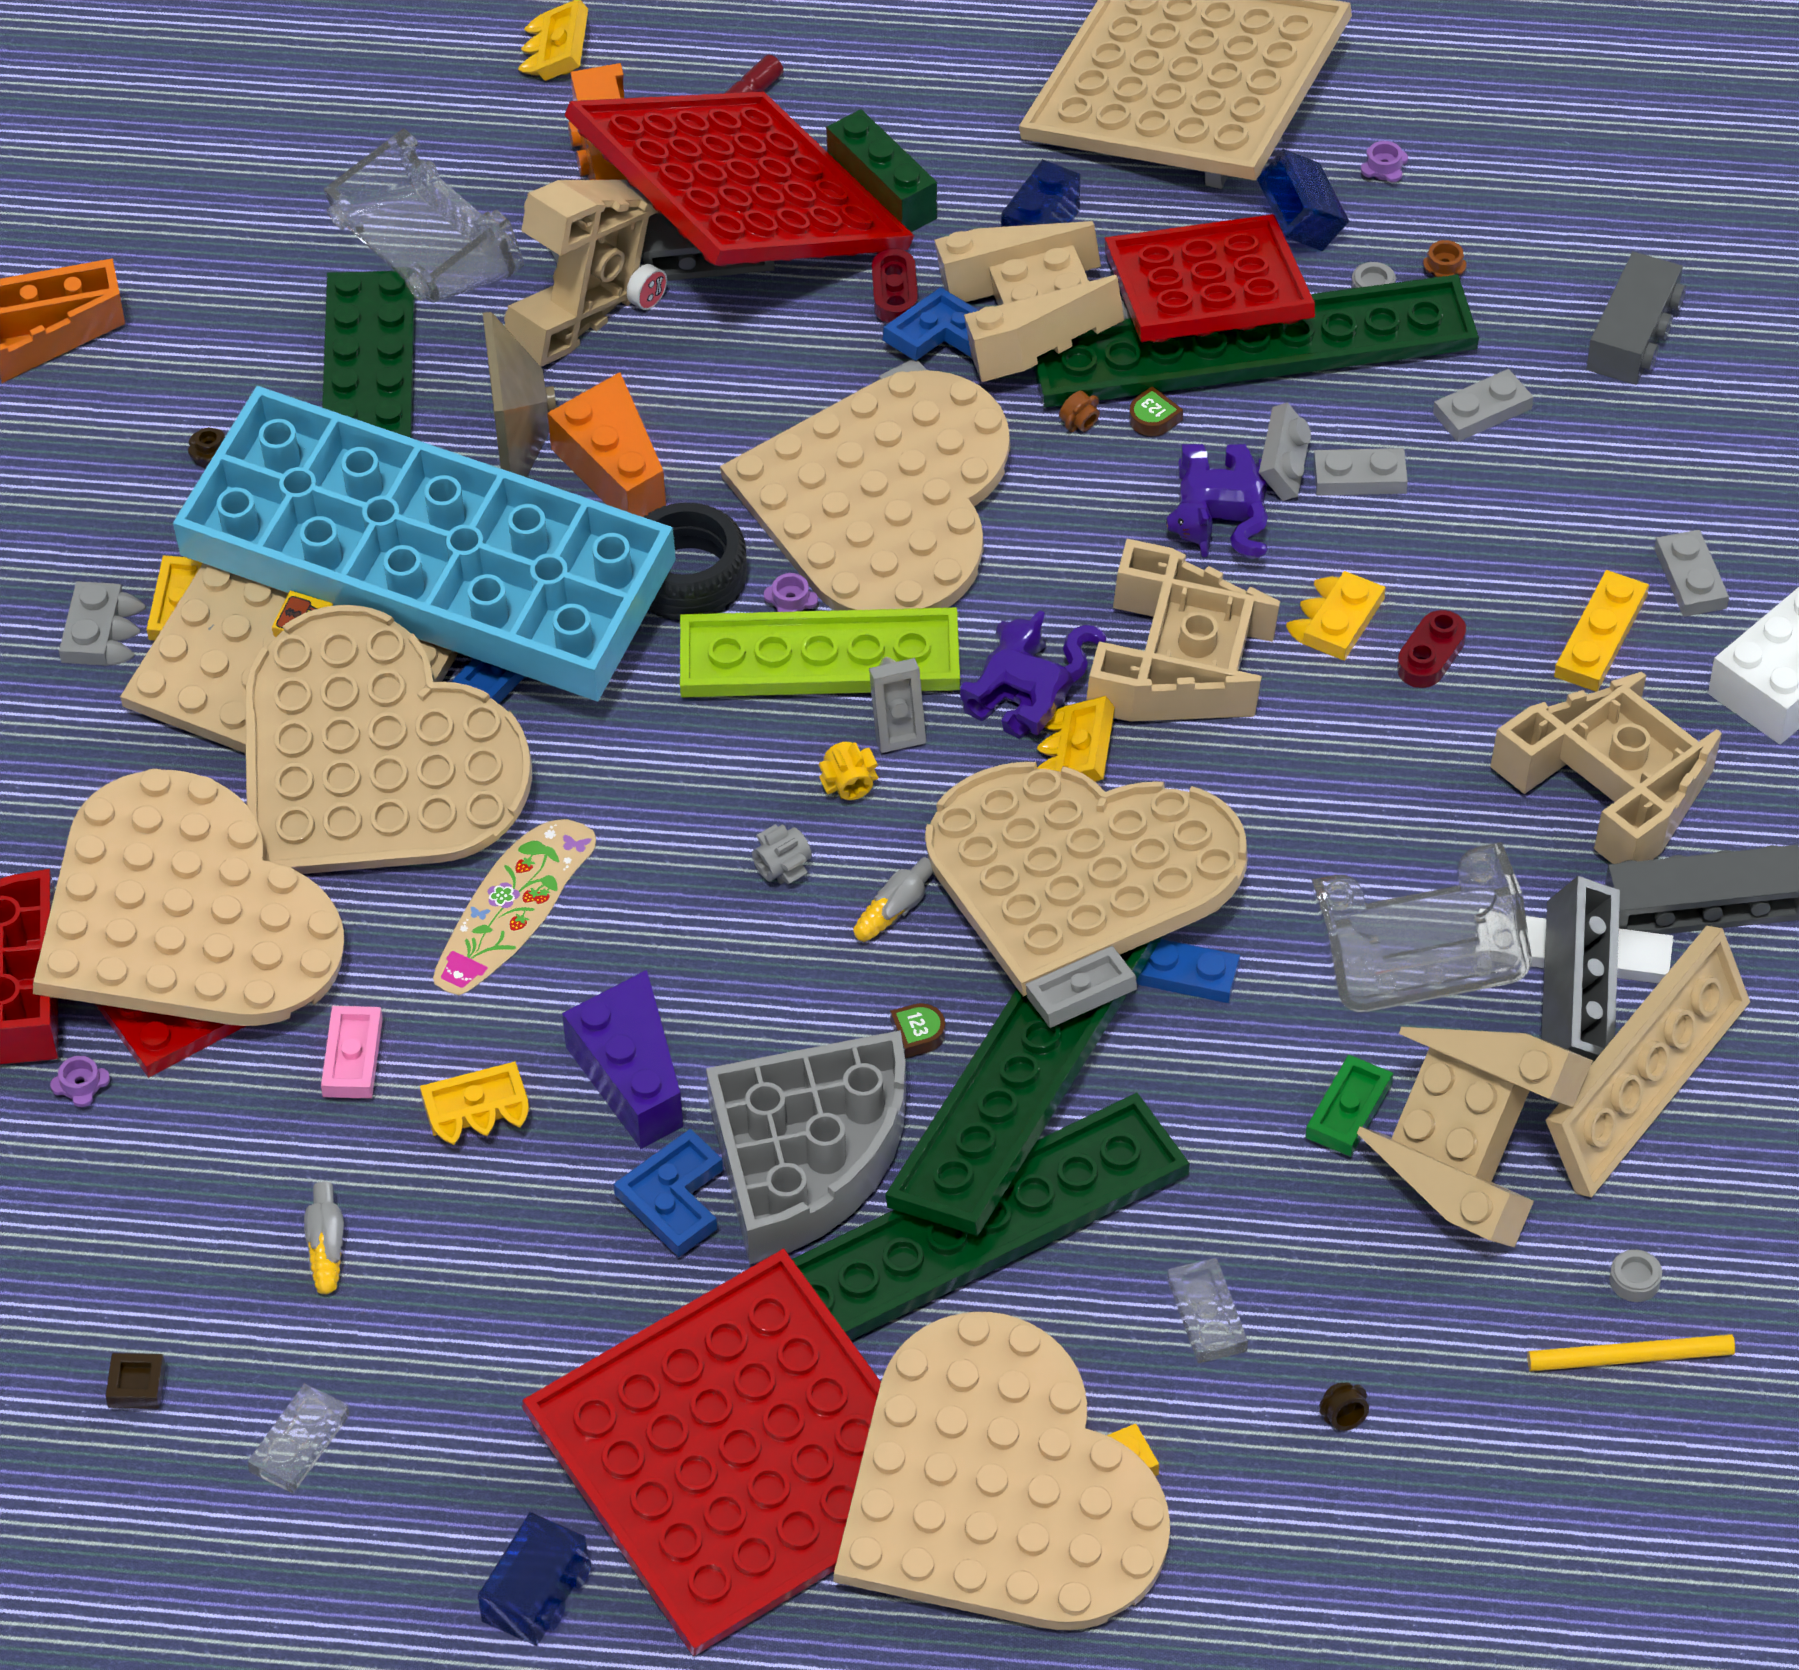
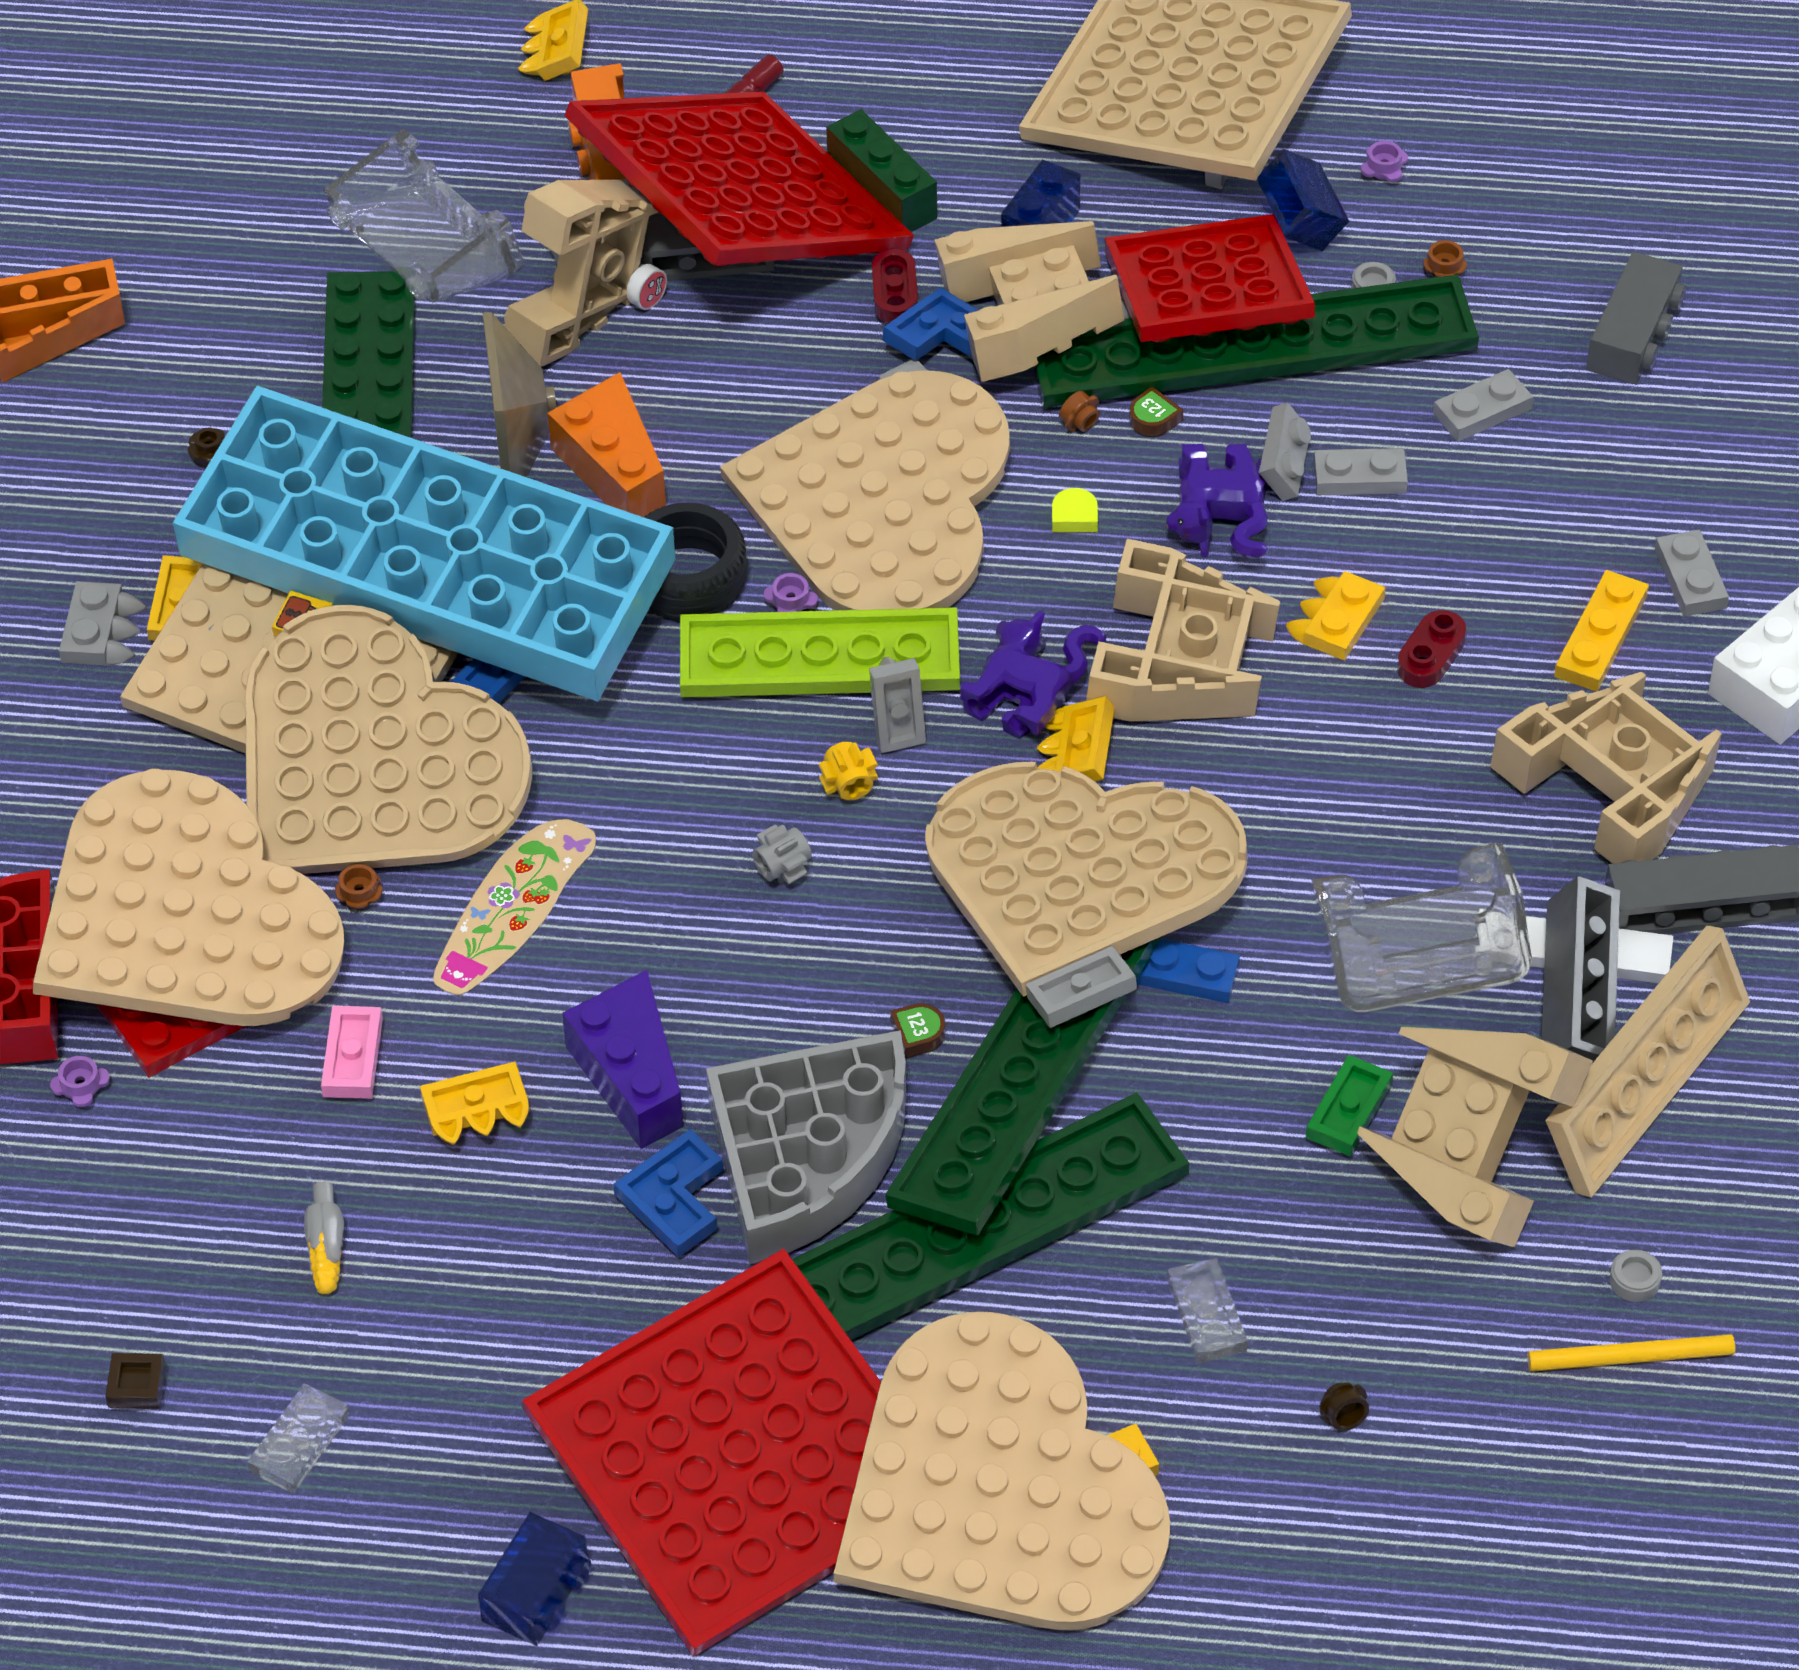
(358, 877): none -> dark orange plate
(895, 899): light grey piece -> none
(1074, 511): none -> neon yellow tile

